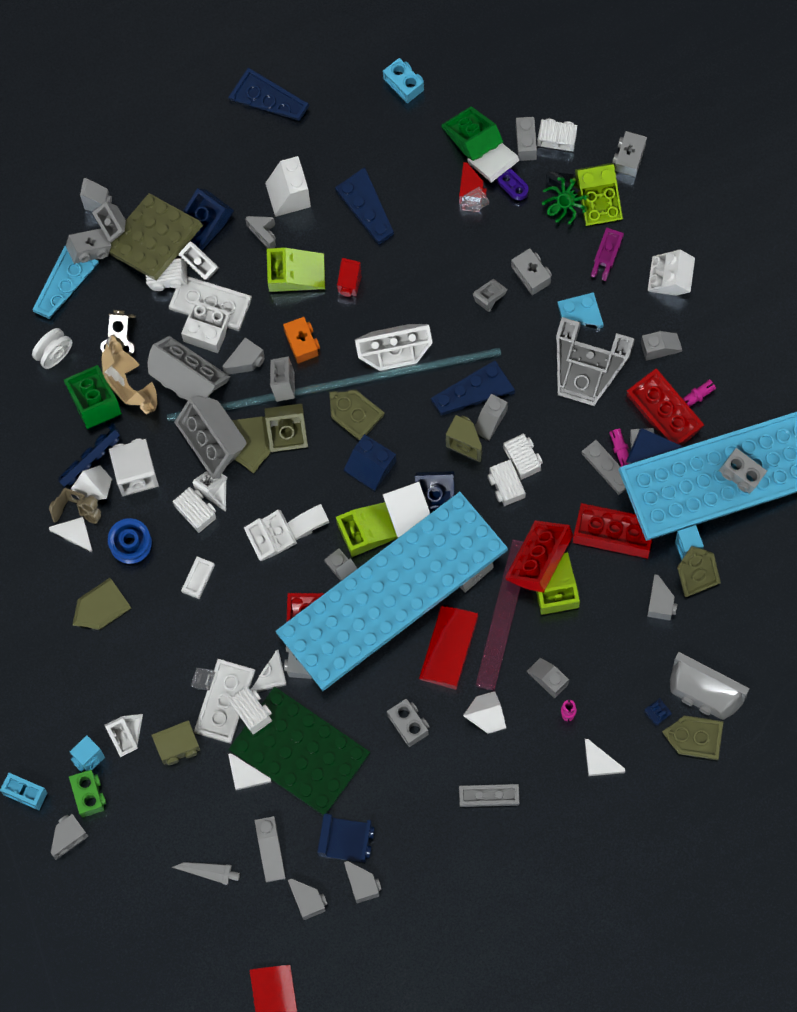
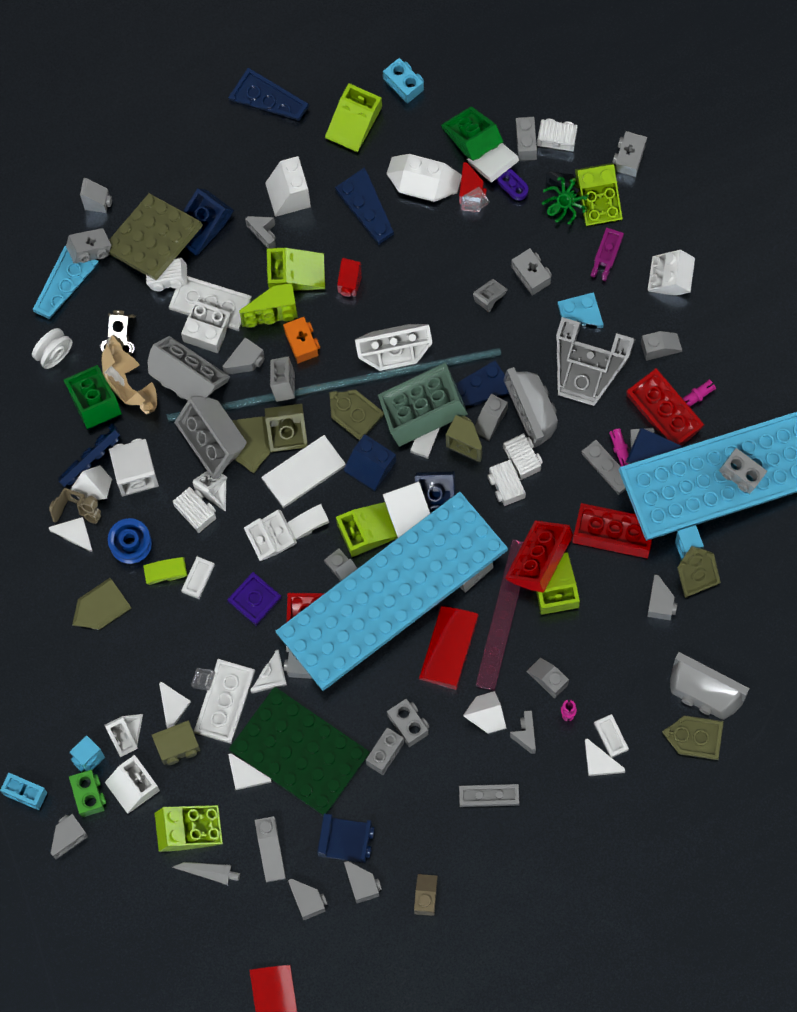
(110, 220): light grey slope -> none
(131, 784): none -> white slope
(165, 570): none -> lime slope
(173, 704): none -> white tile
(188, 827): none -> lime slope
(198, 261): white brick -> none
(250, 710): white brick -> none
(254, 598): none -> dark purple tile
(271, 306): none -> lime slope
(303, 471): none -> white tile
(353, 117): none -> lime slope
(385, 751): none -> light grey brick
(422, 404): none -> sand green slope
(423, 177): none -> white wedge
(423, 445): none -> white tile
(425, 895): none -> dark tan slope
(525, 738): none -> light grey slope
(532, 404): none -> light grey windscreen
(611, 736): none -> white tile
(657, 712): dark blue tile -> none

